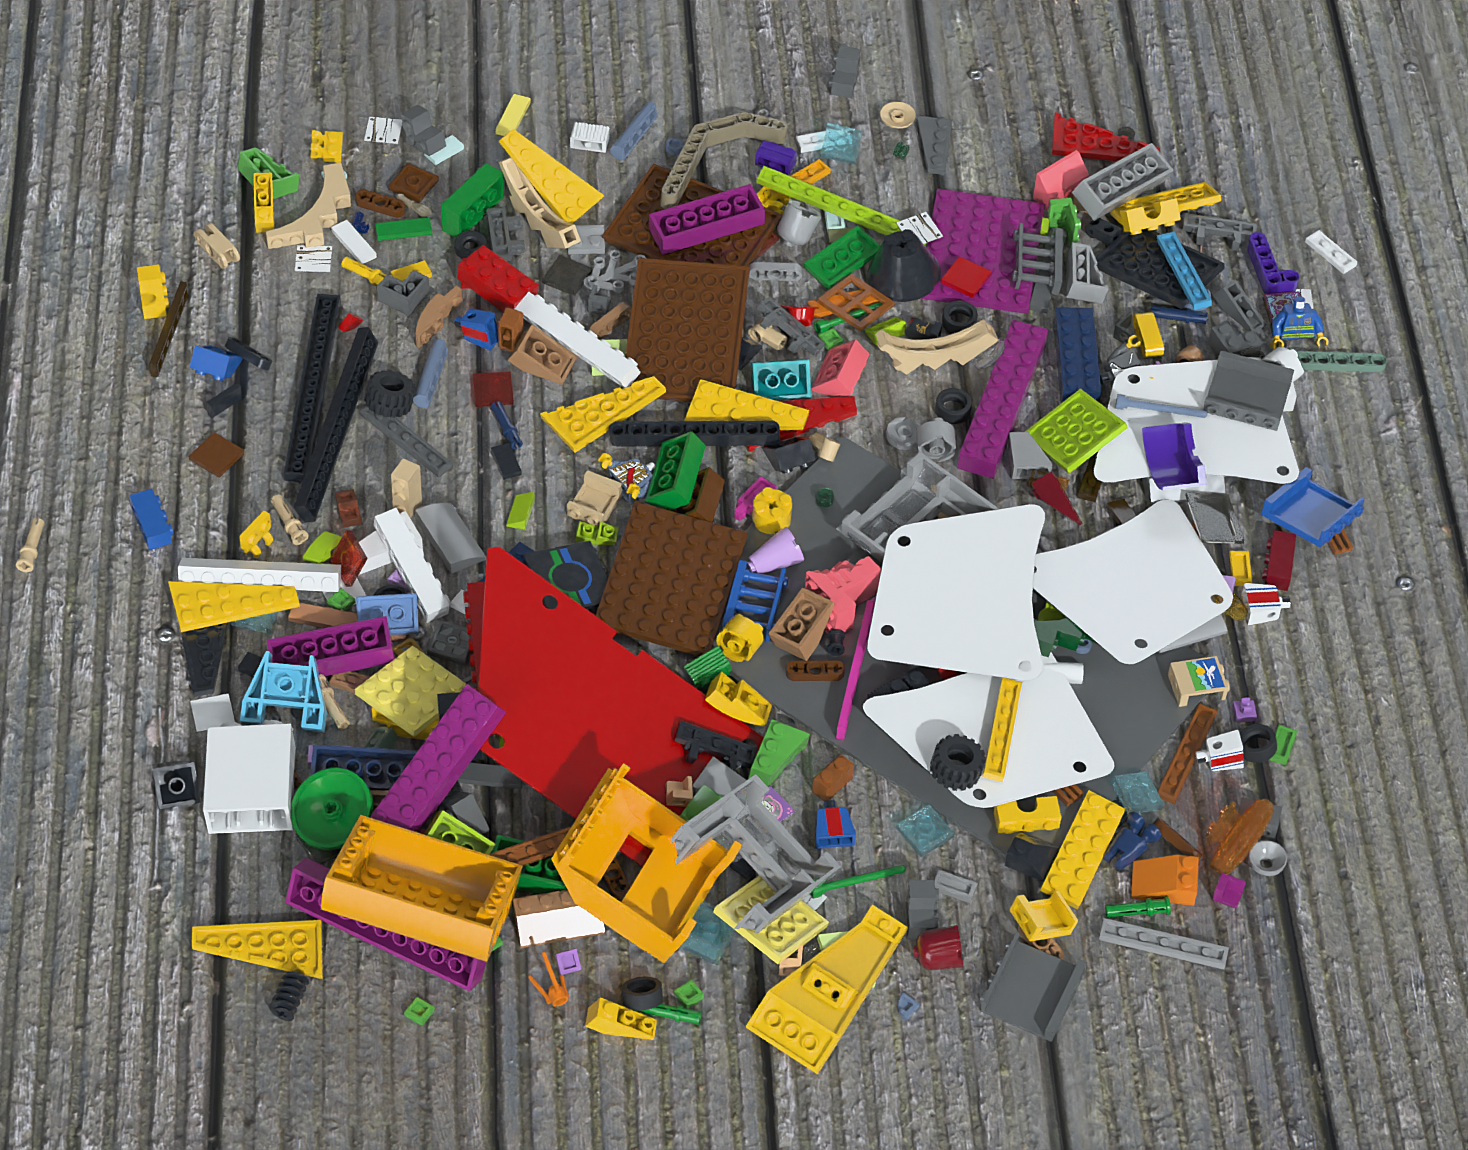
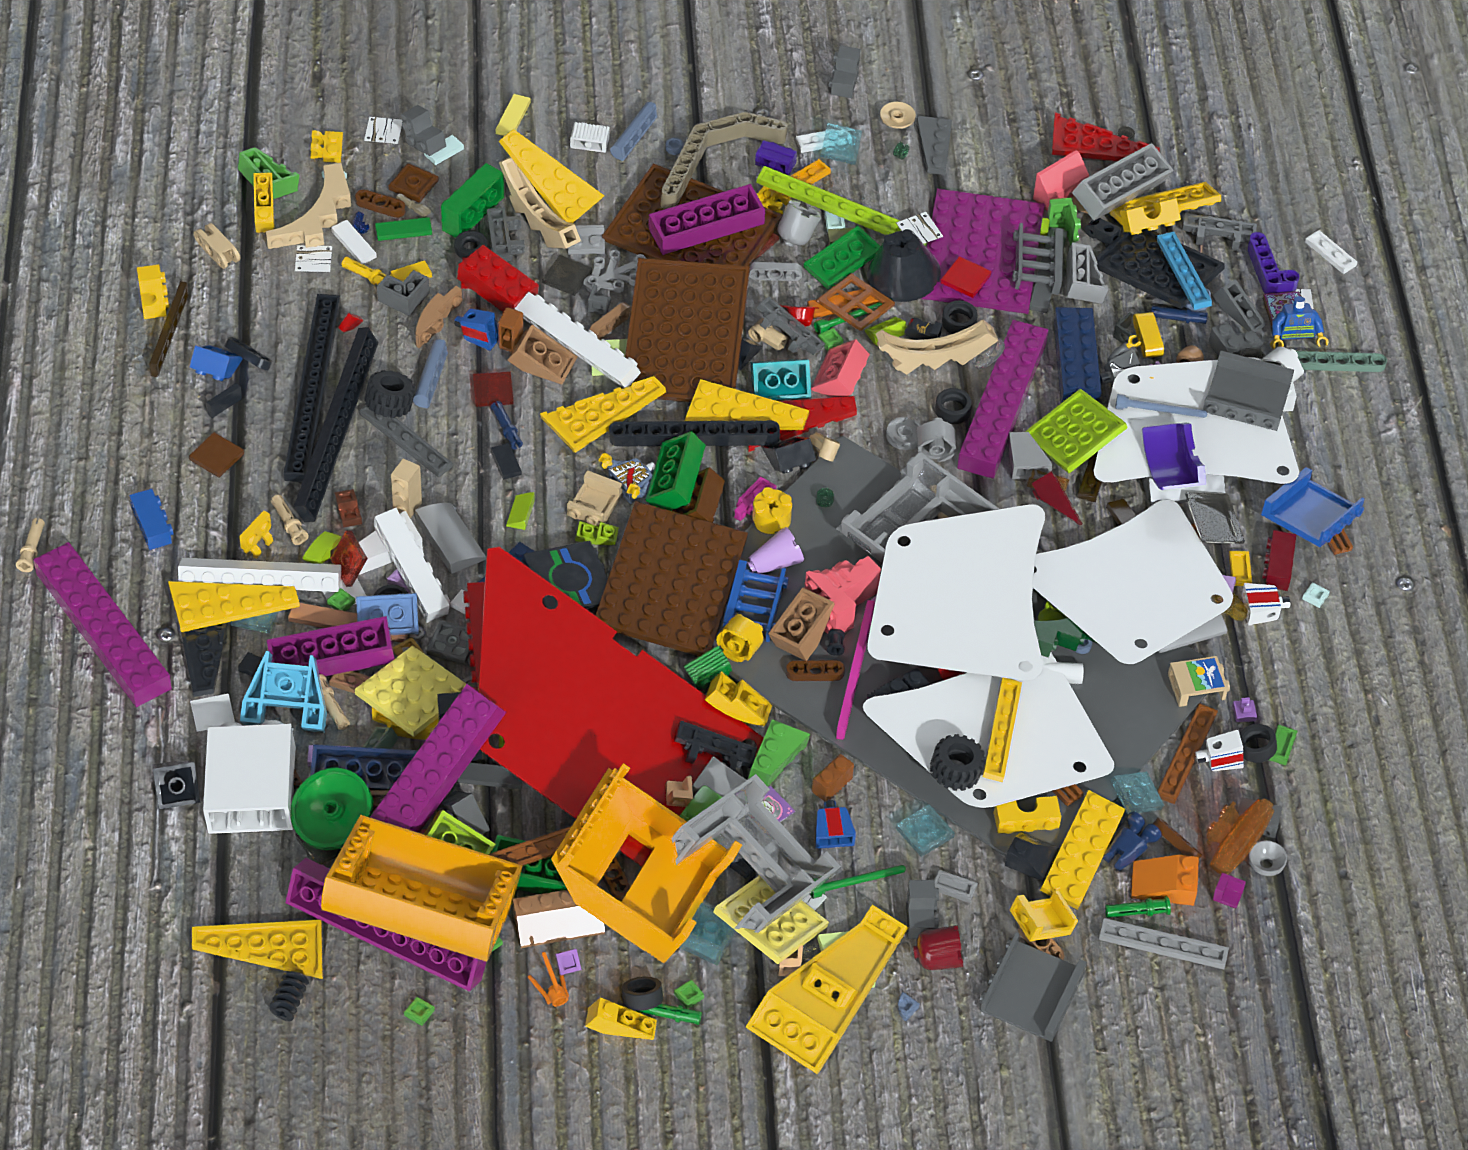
(102, 624): none -> magenta brick
(1316, 595): none -> light aqua tile

